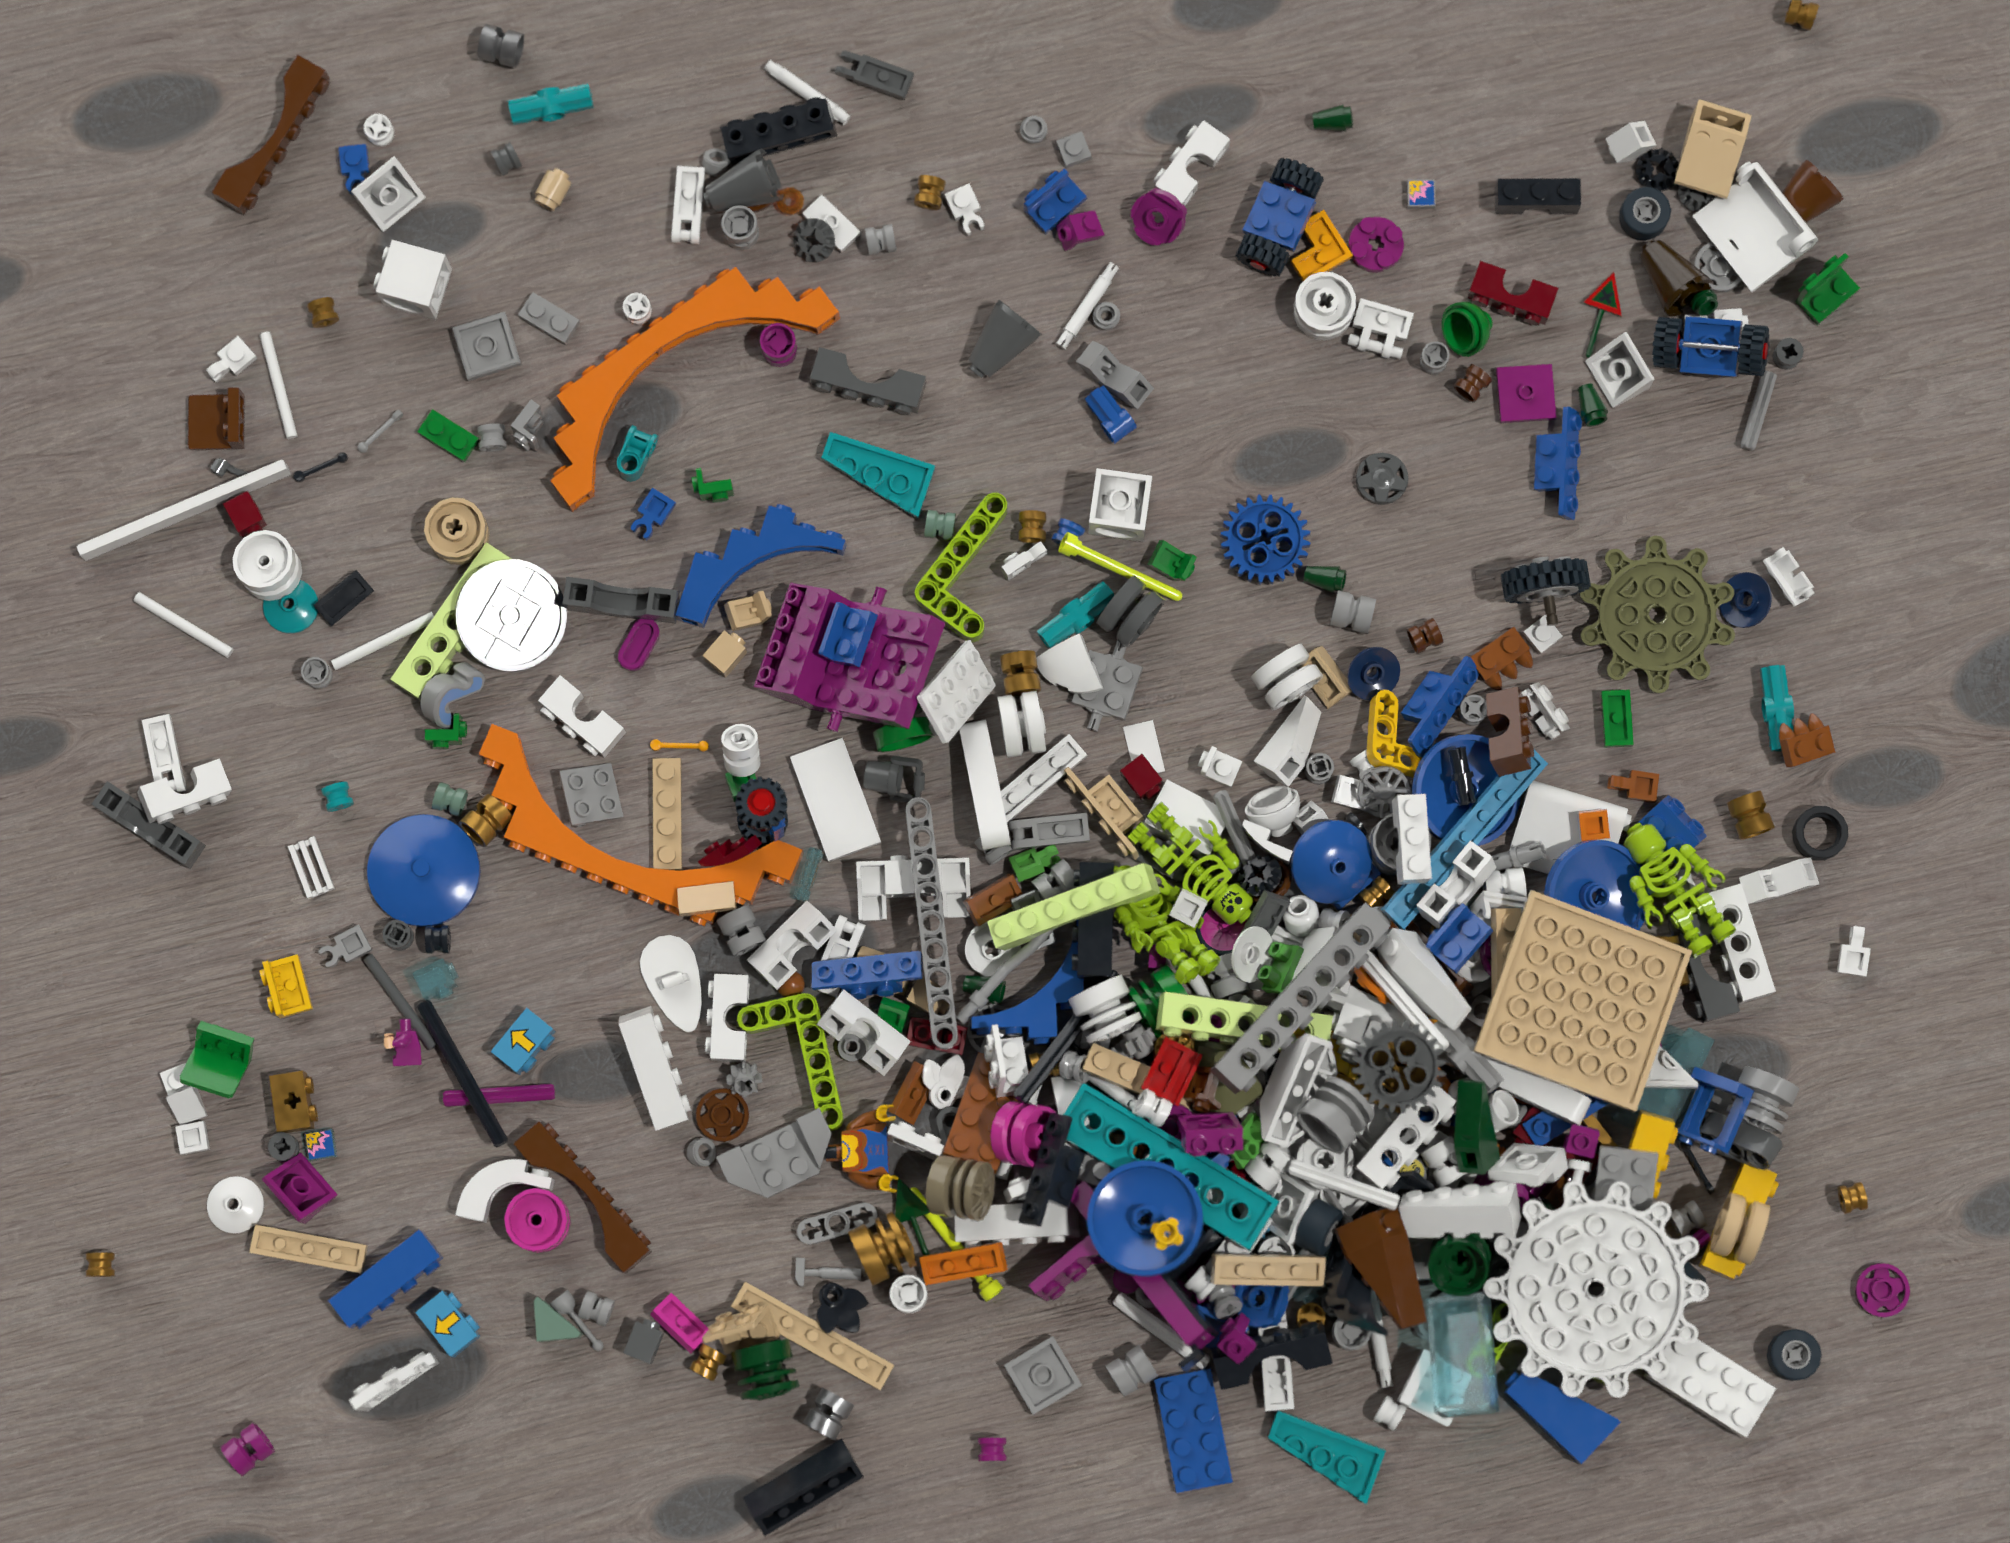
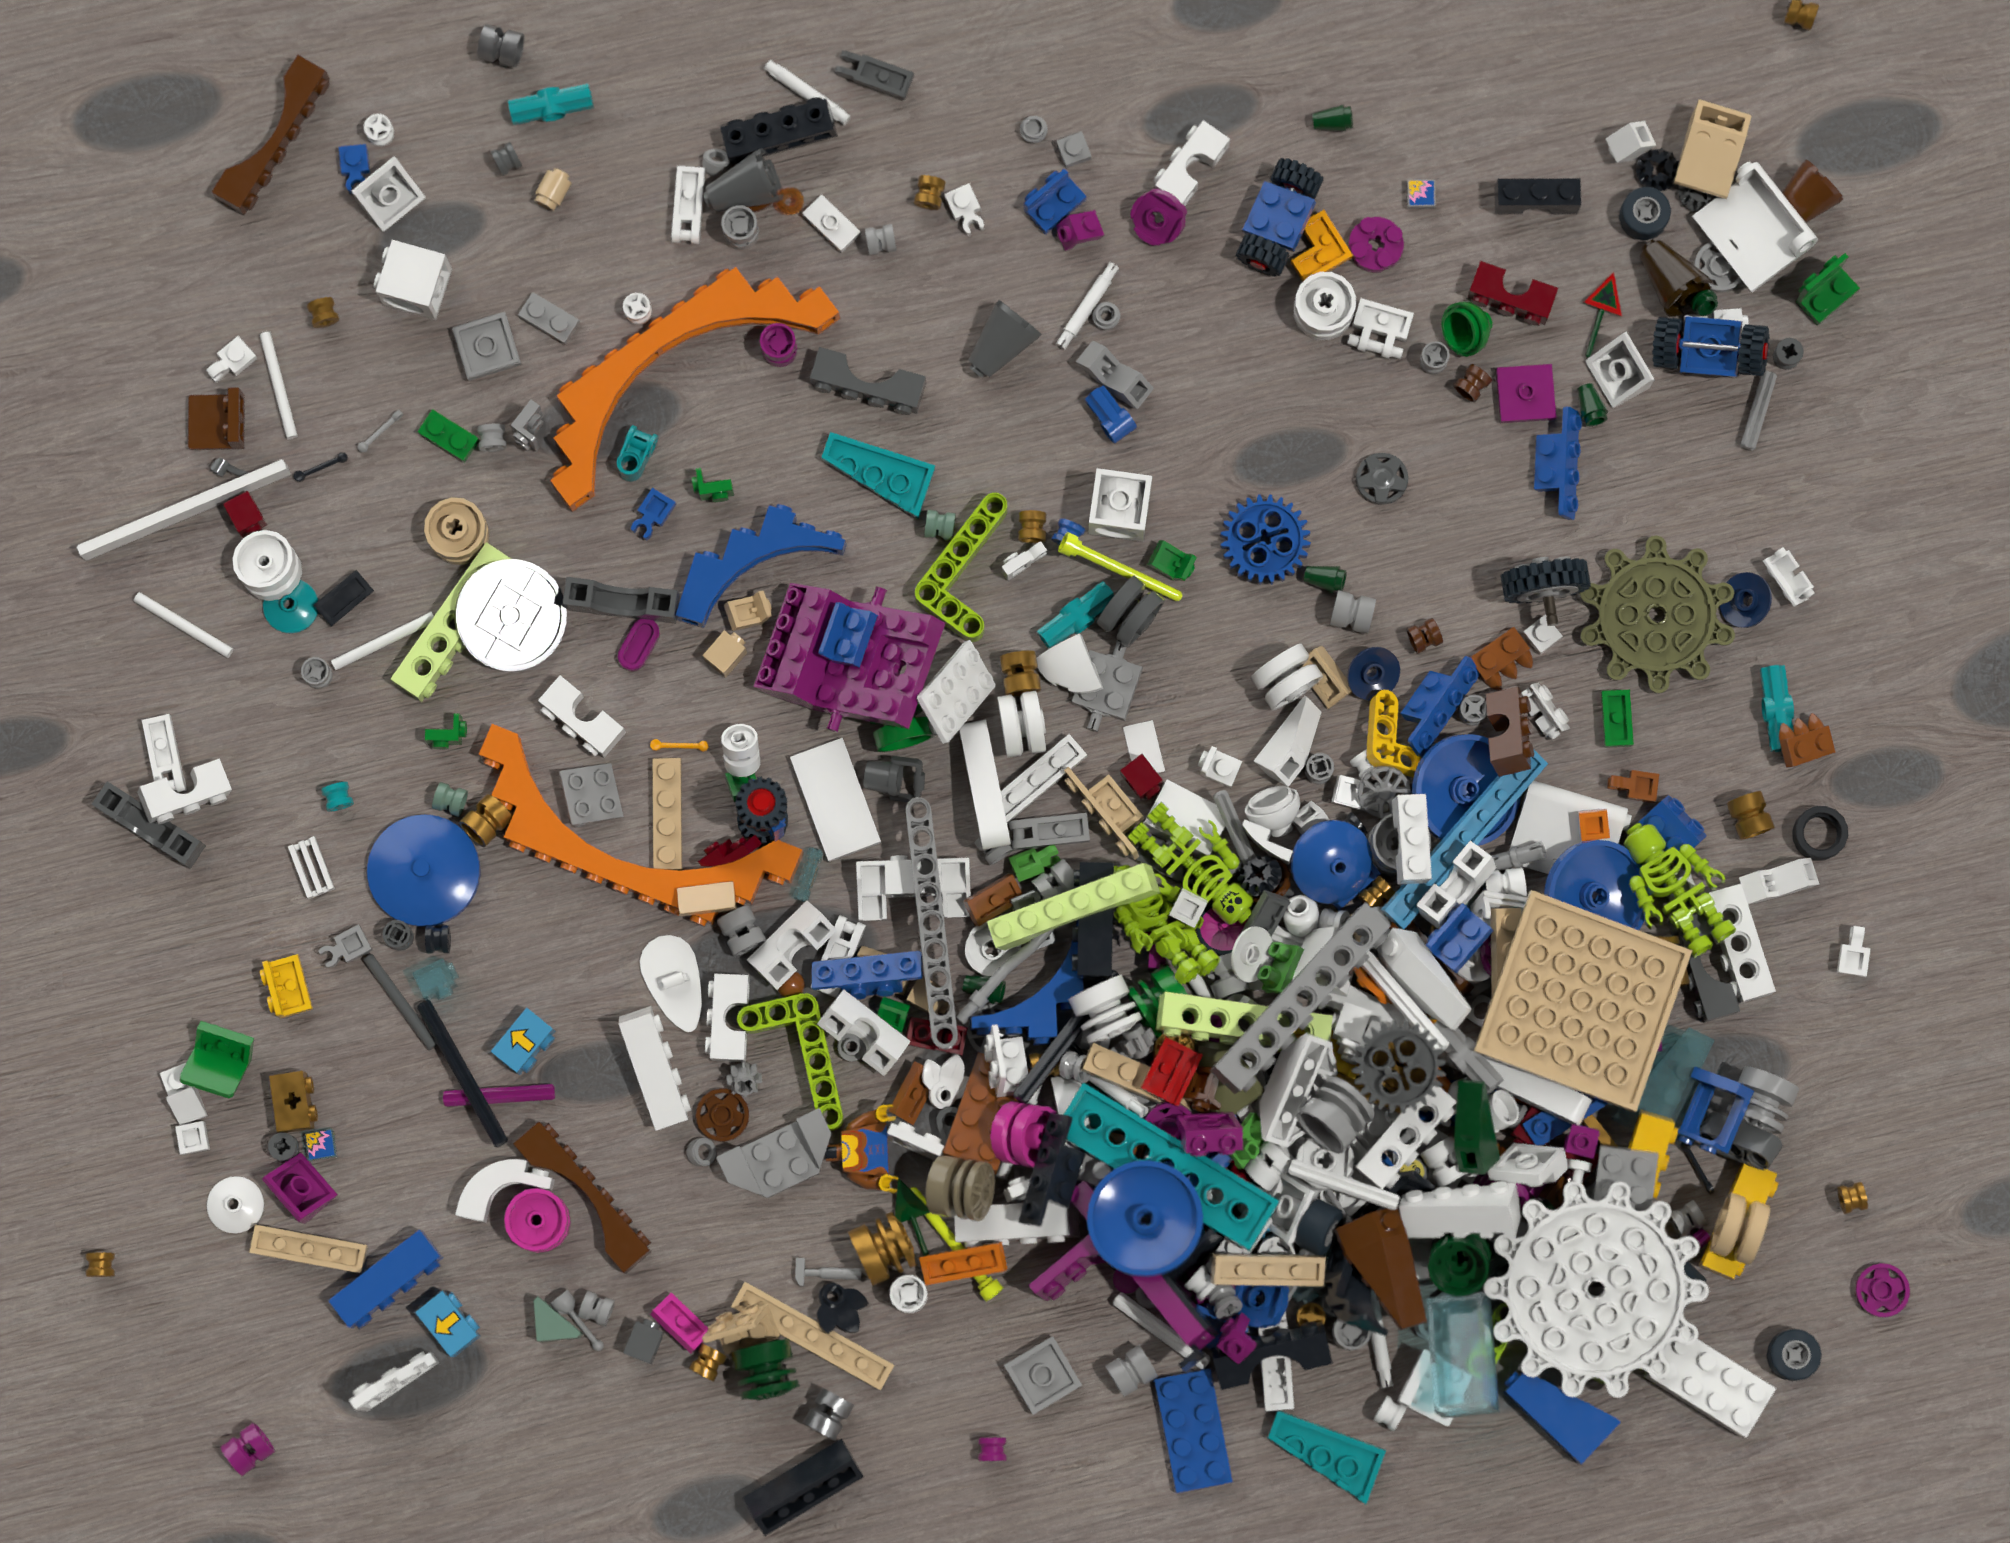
(405, 1043): magenta piece -> none
(446, 689): light grey animal -> none
(814, 1221): light grey beam -> none
(823, 233): dark grey gear -> none
(1151, 1107): white wheel -> none
(1163, 1241): yellow plate -> none
(1462, 775): black pin -> none
(1668, 1073): white tile -> none

